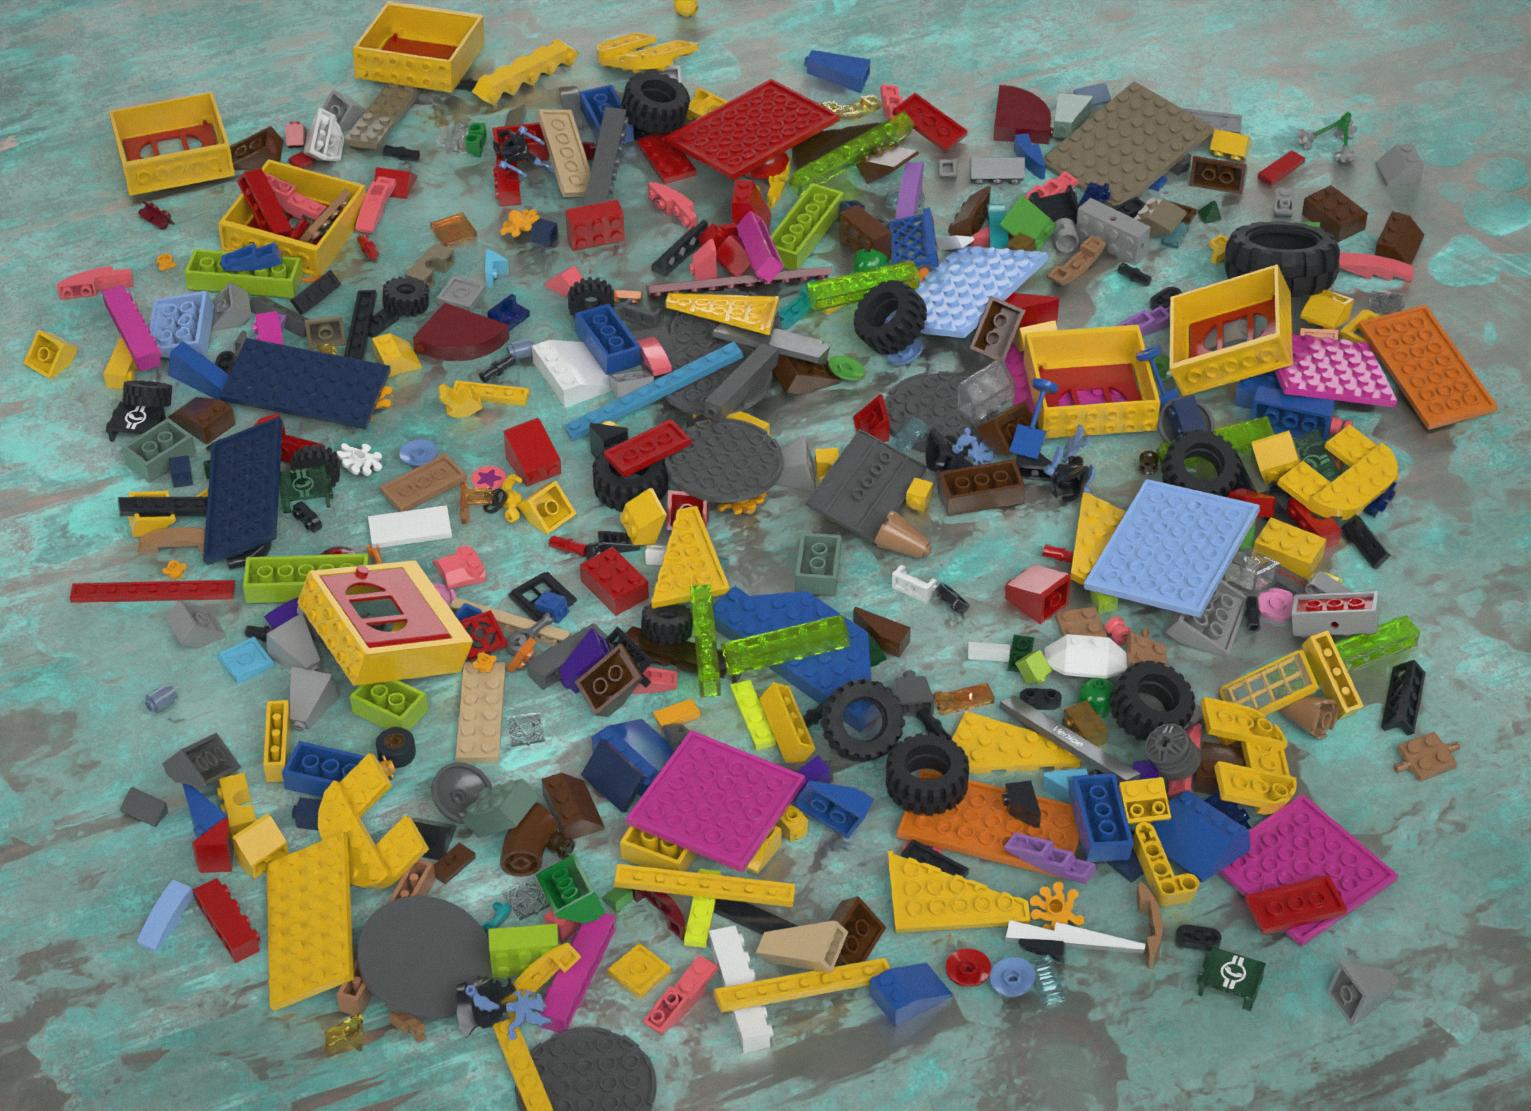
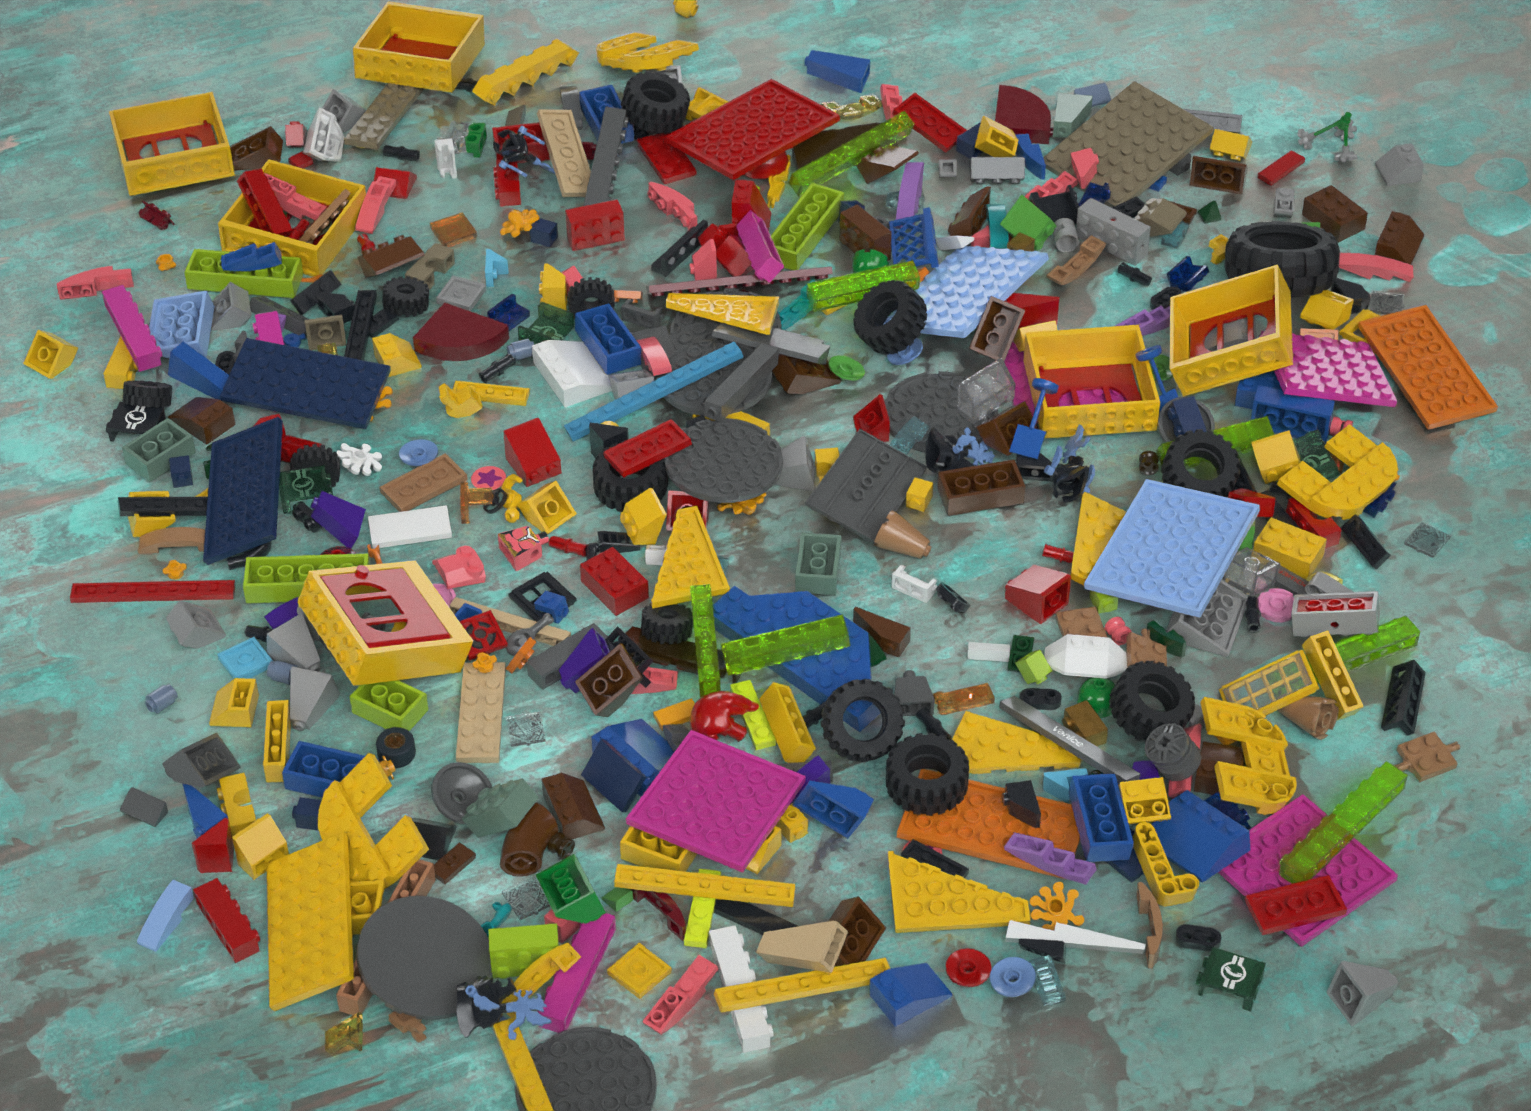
(235, 704): none -> yellow slope
(280, 671): none -> sand blue brick
(293, 339): none -> blue piece
(335, 304): none -> black slope
(338, 517): none -> dark purple slope
(365, 900): none -> yellow slope
(389, 255): none -> reddish brown slope
(445, 157): none -> white hinge
(522, 546): none -> coral torso
(550, 325): none -> clear green panel
(553, 287): none -> yellow slope
(713, 714): none -> red piece
(967, 141): none -> dark blue brick
(996, 139): none -> yellow slope
(1084, 165): none -> coral slope
(1174, 642): none -> dark green slope
(1186, 274): none -> clear blue bracket
(1343, 824): none -> clear neon green brick
(1353, 291): none -> black slope
(1427, 539): none -> clear piece

